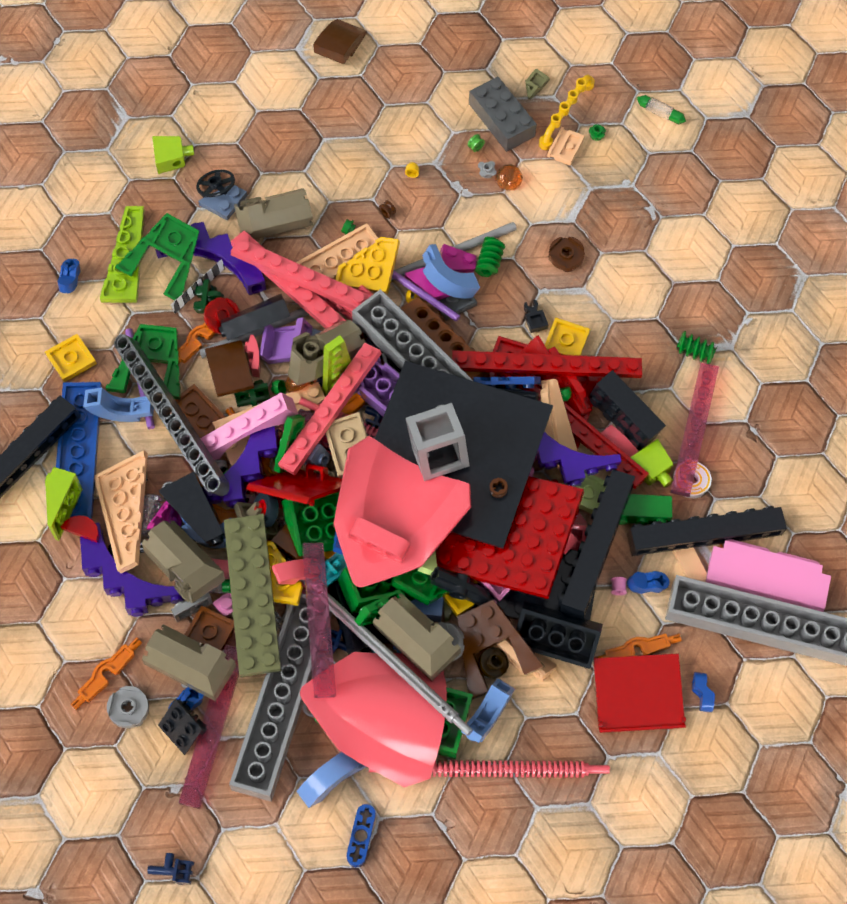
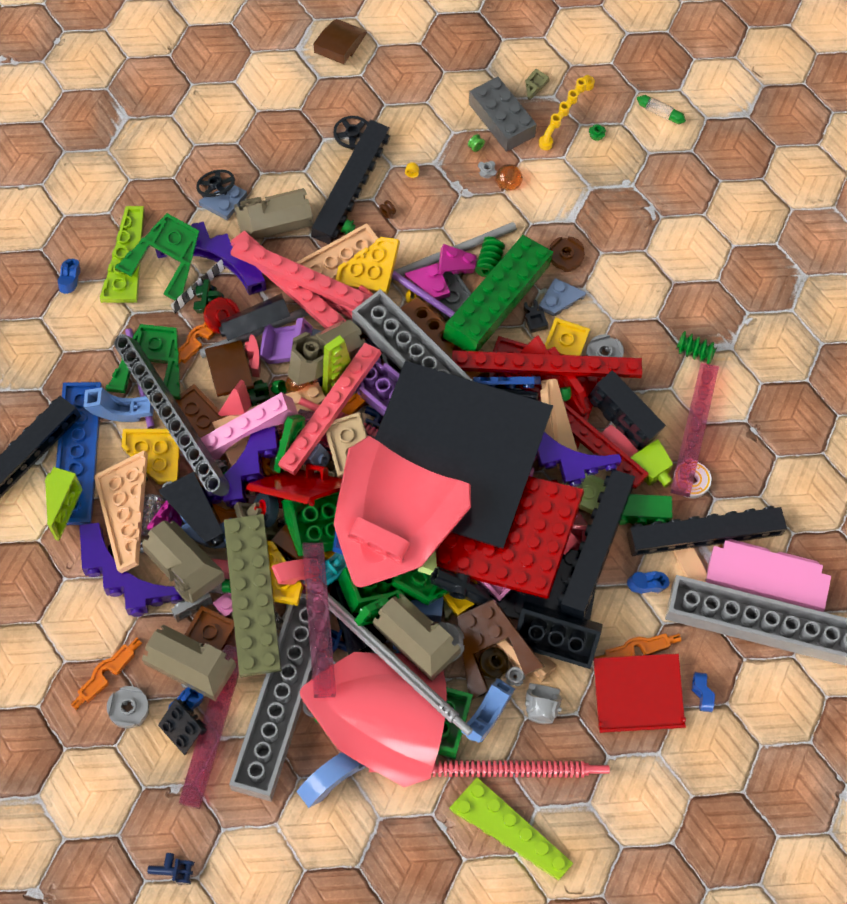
(70, 358): yellow plate -> none
(82, 527): red tile -> none
(161, 450): none -> yellow plate
(170, 153): lime torso -> none
(237, 402): none -> coral slope
(350, 182): none -> black brick
(352, 131): none -> black wheel
(352, 849): blue beam -> none
(435, 430): light grey piece -> none
(445, 279): medium blue arch -> none
(496, 818): none -> lime wing
(498, 294): none -> green brick
(502, 492): reddish brown bush -> none
(514, 681): none -> light grey plate
(542, 703): none -> light grey helmet
(560, 297): none -> sand blue wing
(566, 146): light nougat plate -> none
(602, 342): none -> light grey plate
(618, 586): bright pink axle -> none

